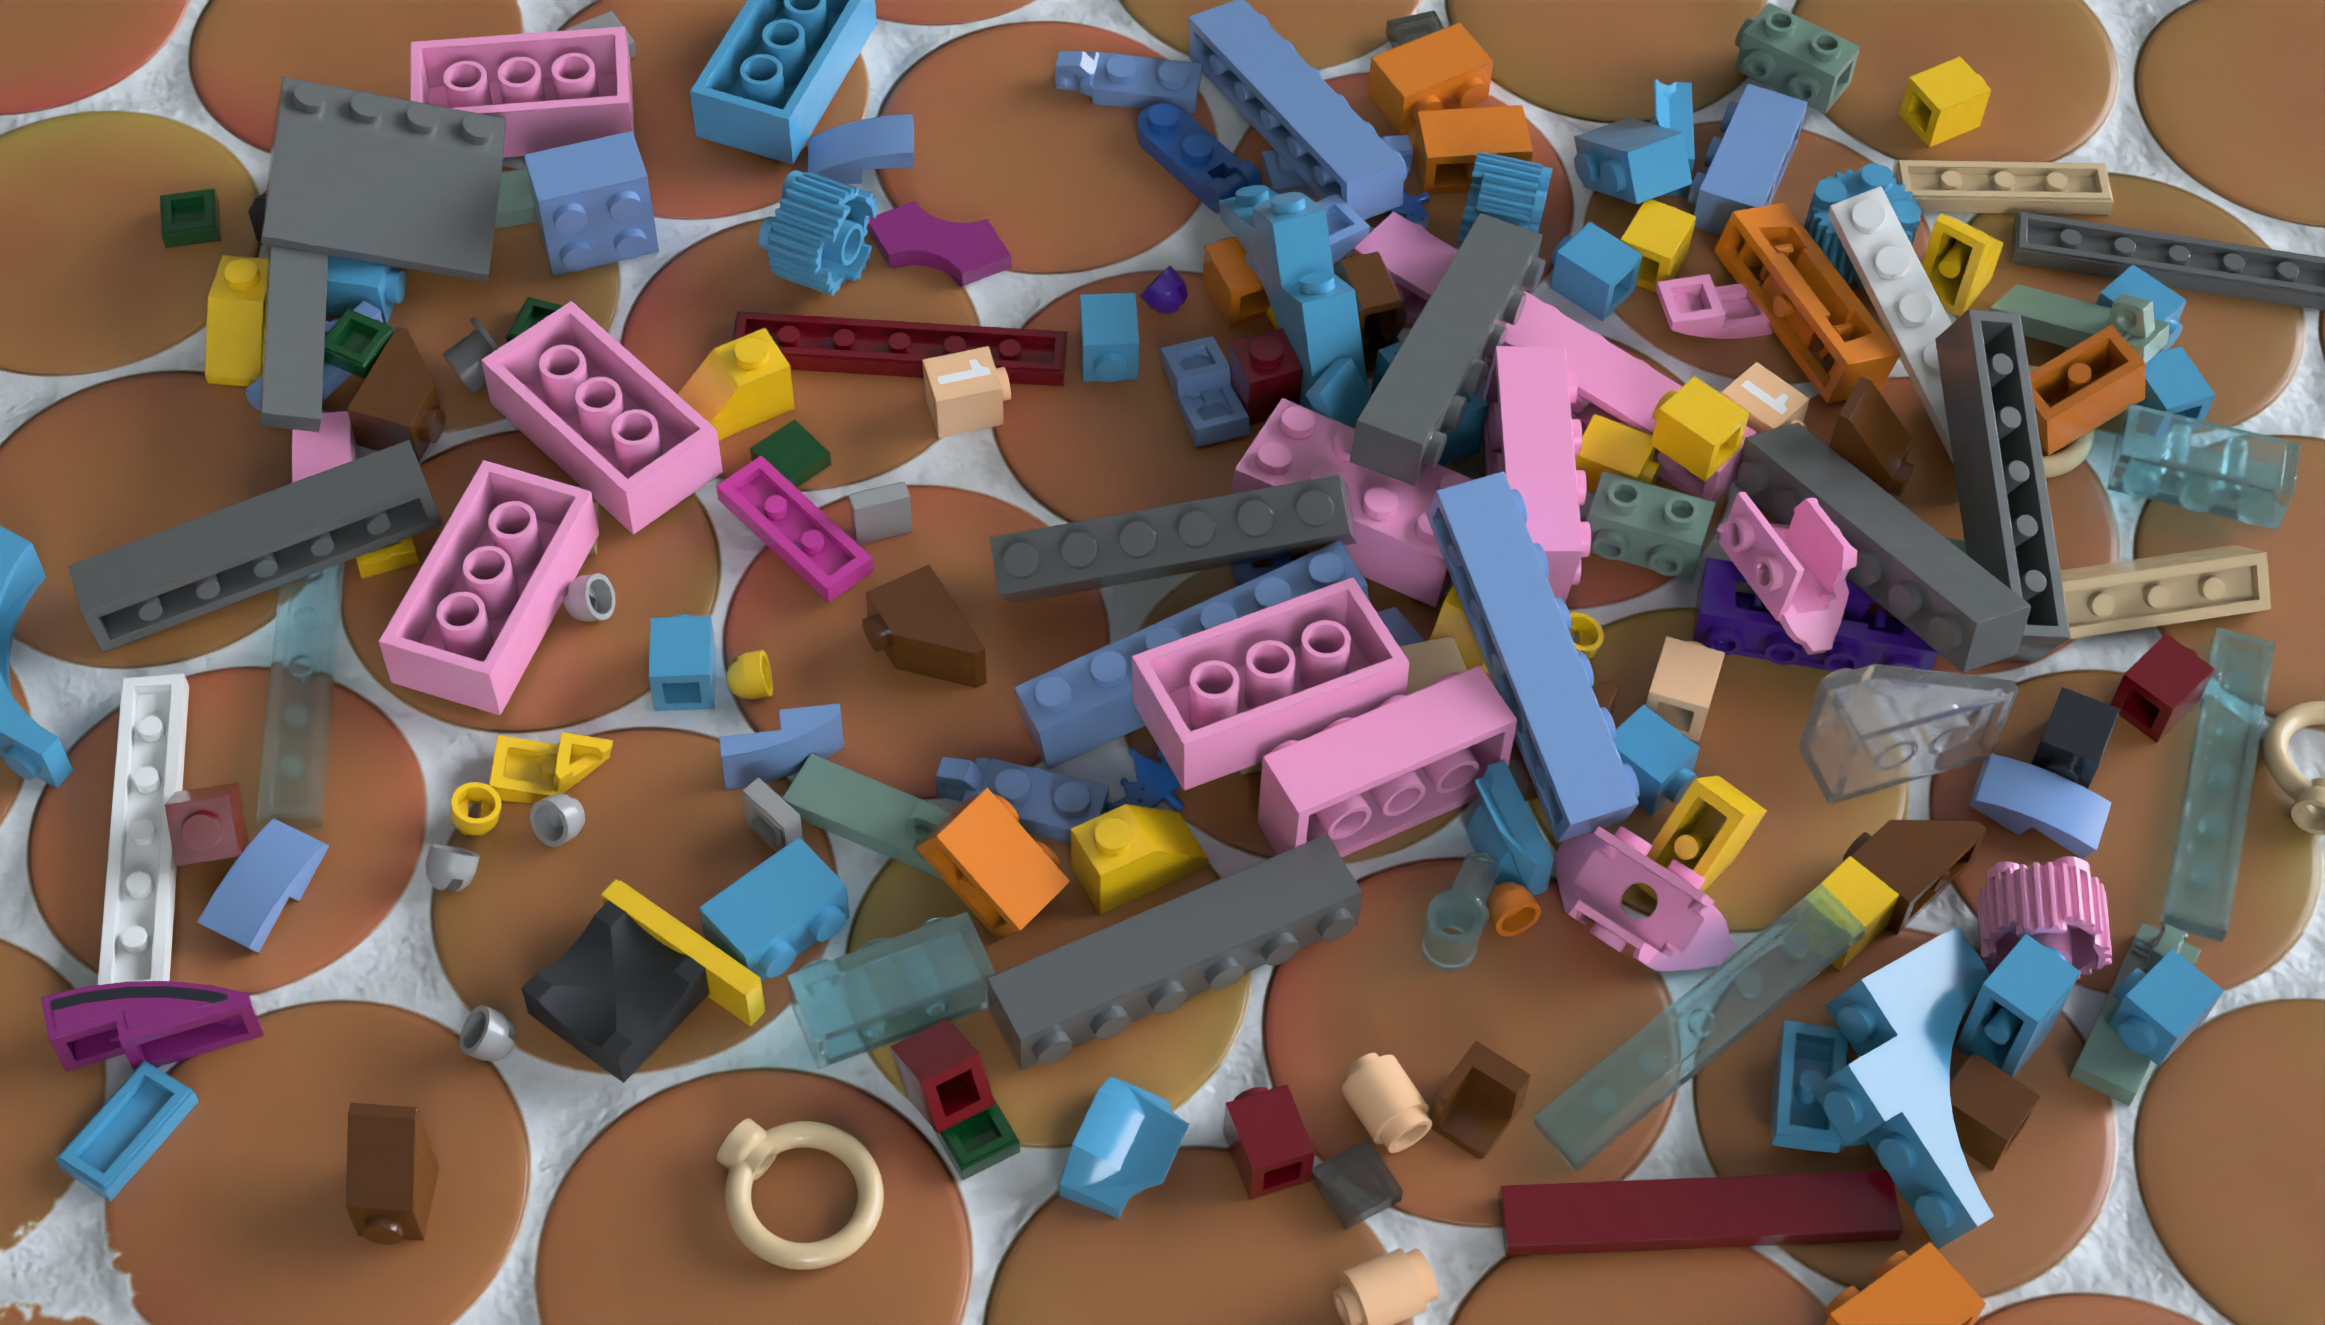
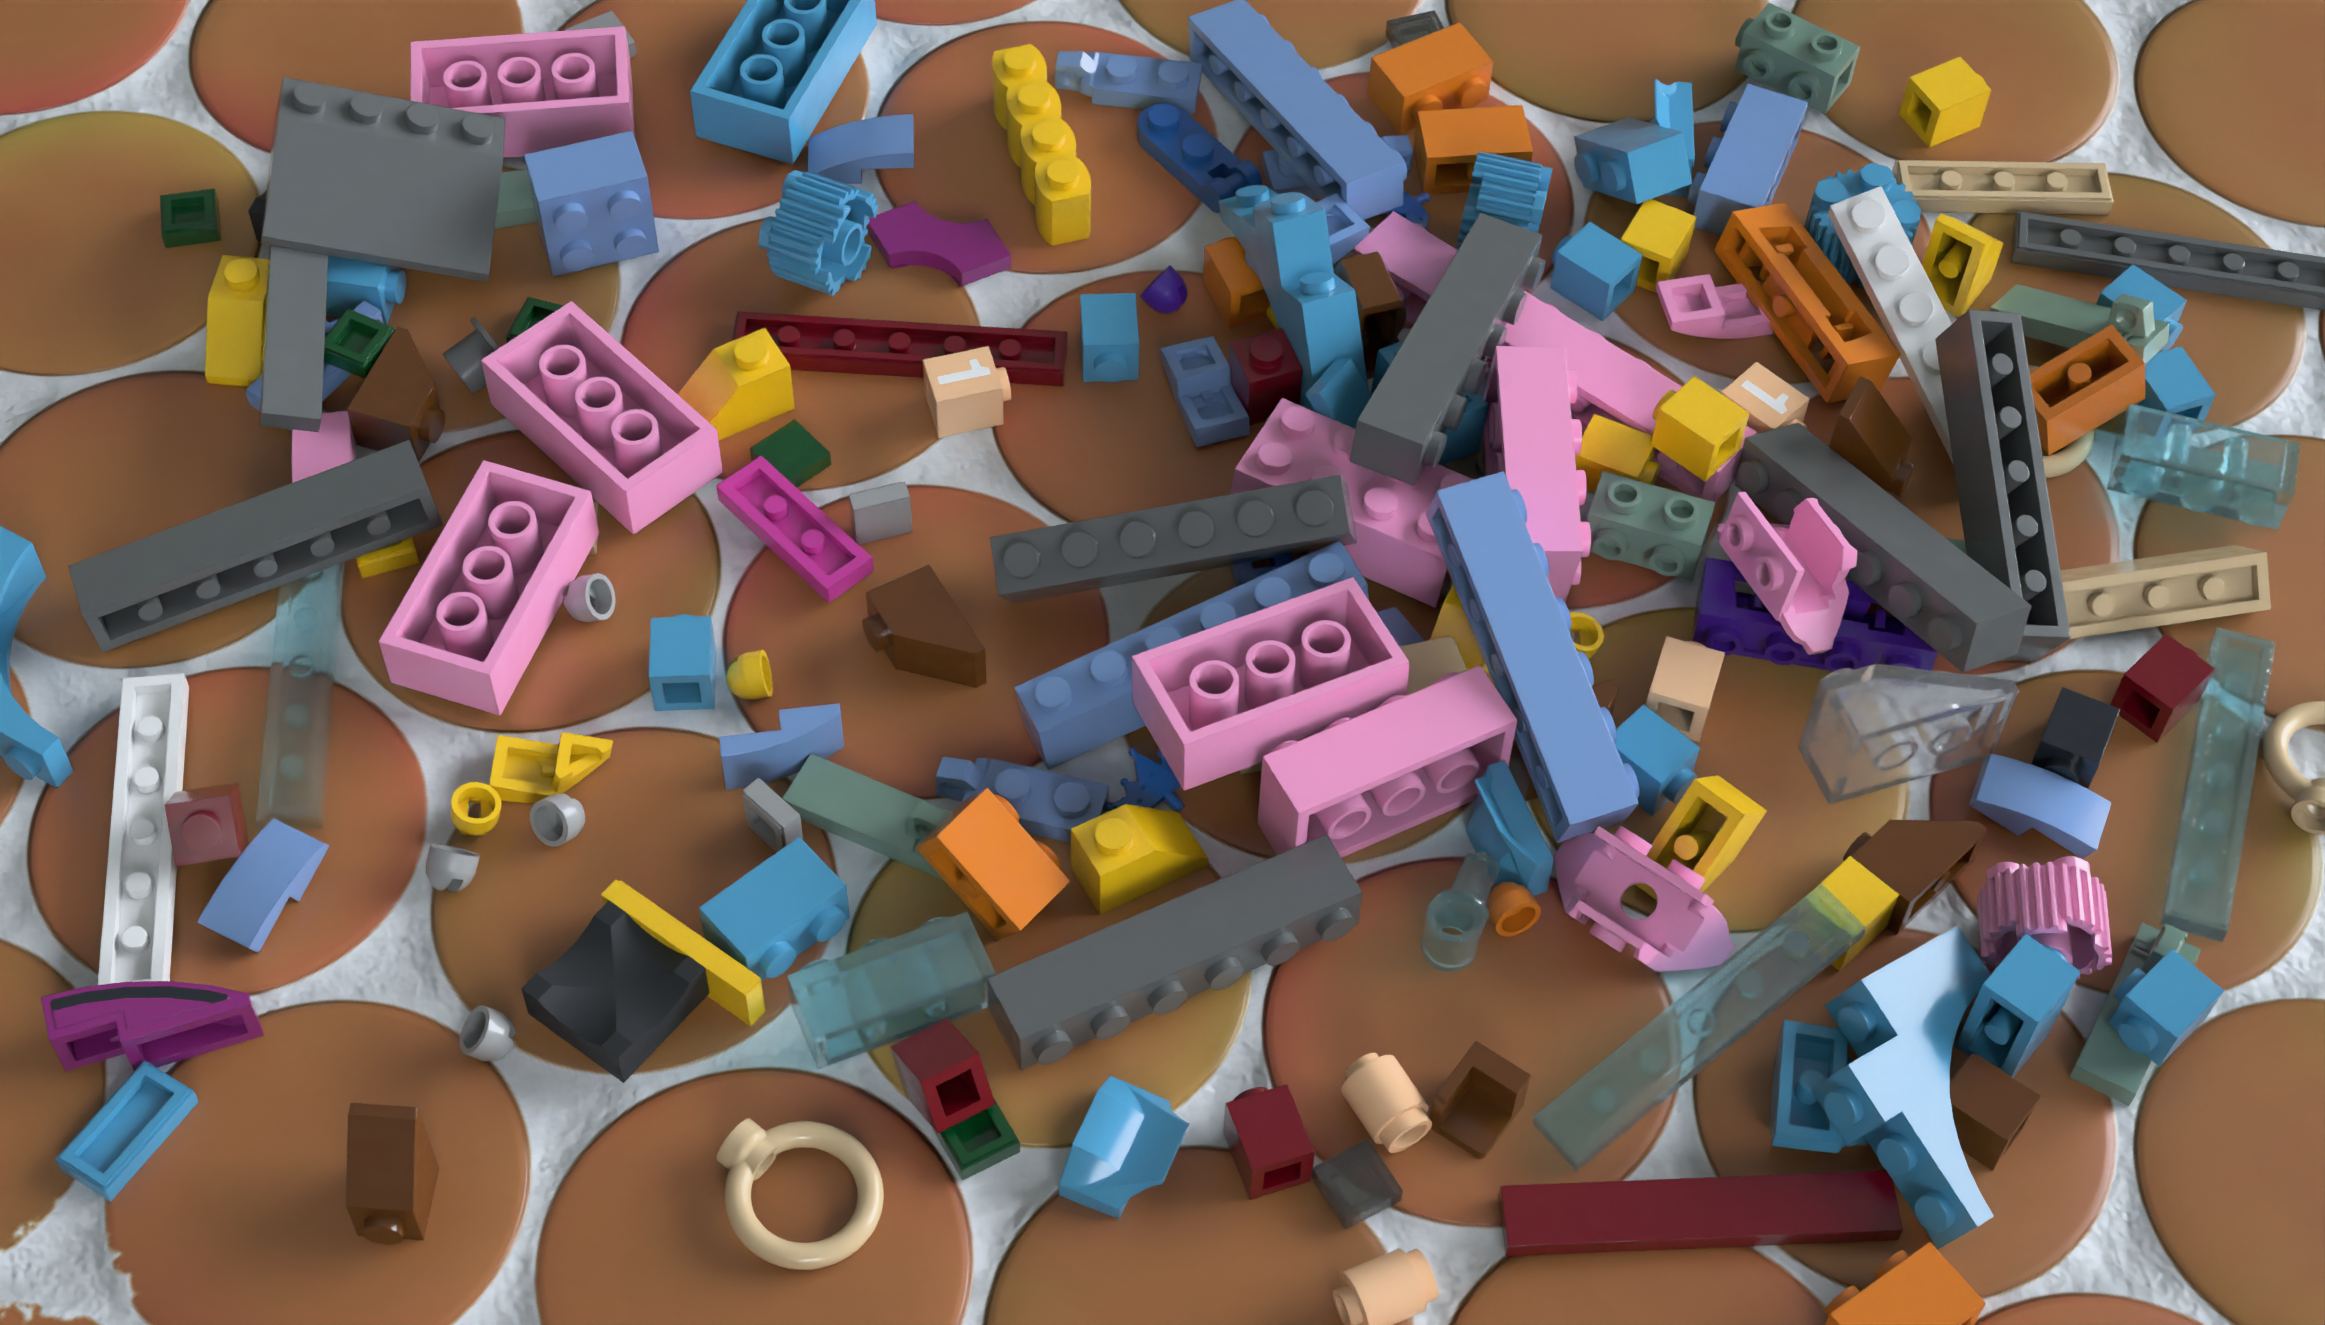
(1041, 145): none -> yellow brick

